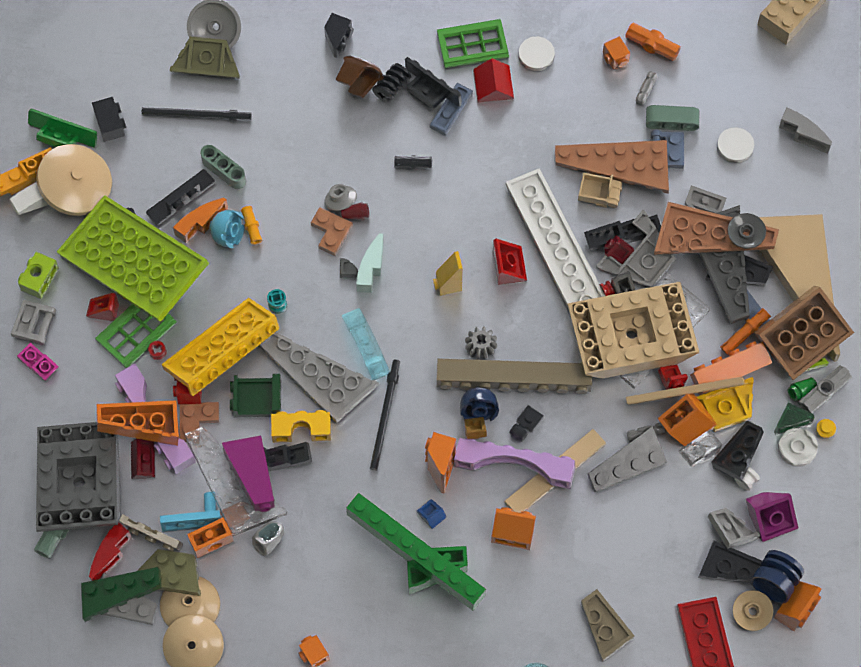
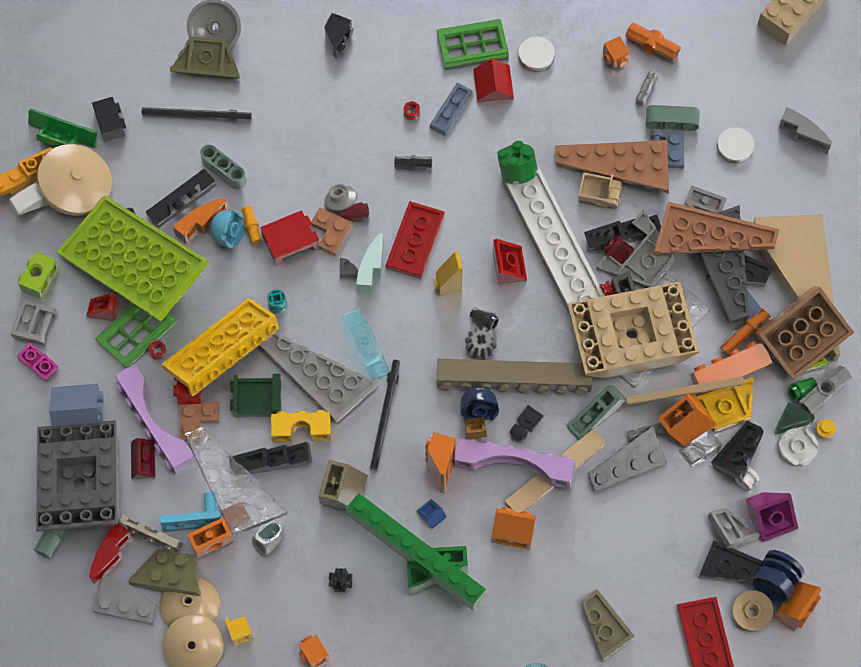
(75, 405): none -> sand blue brick
(108, 592): dark green wing -> none
(140, 420): orange wedge -> none
(239, 630): none -> yellow panel
(250, 467): magenta slope -> none
(289, 236): none -> red panel
(340, 580): none -> black gear
(341, 484): none -> dark tan slope
(359, 75): reddish brown piece -> none
(391, 81): black piece -> none
(411, 116): none -> red bush
(415, 240): none -> red tile
(429, 87): black bracket -> none
(485, 318): none -> black cone
(517, 163): none -> green brick
(597, 411): none -> sand green slope
(672, 377): red bracket -> none
(746, 223): dark grey dish -> none

